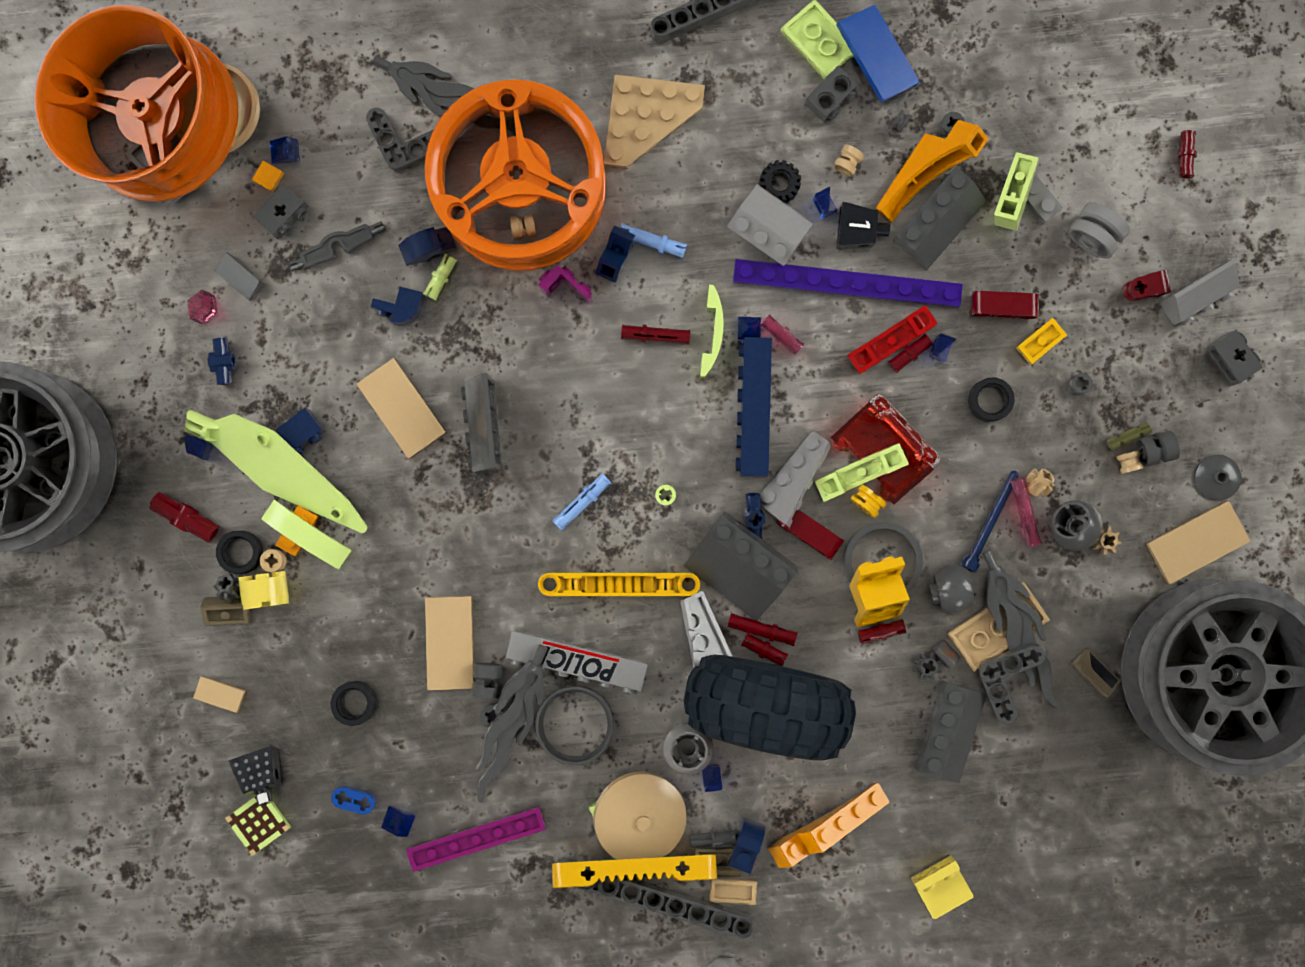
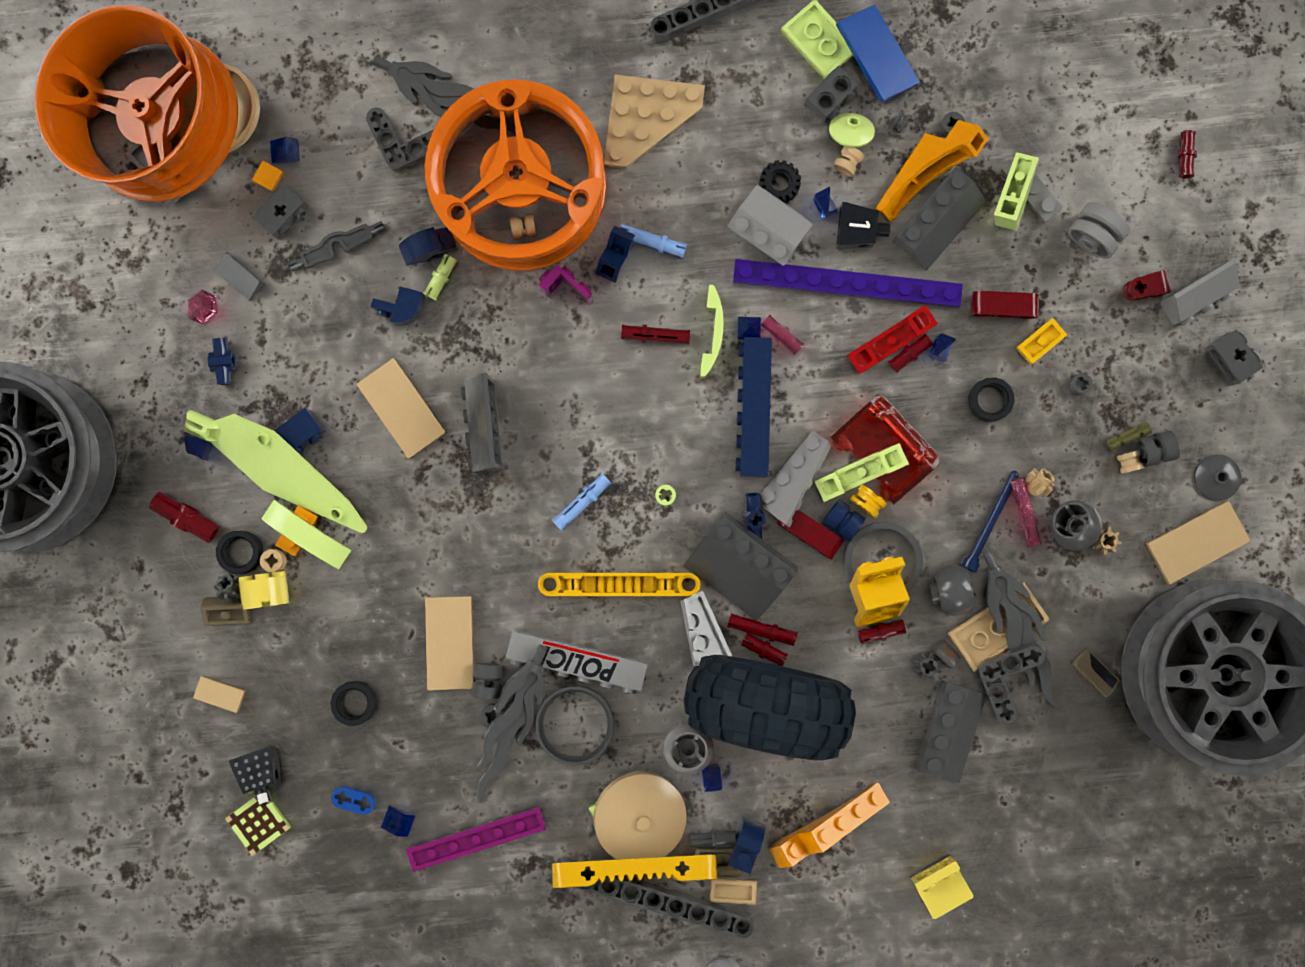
(845, 521): none -> dark blue wheel
(851, 130): none -> yellowish green dish

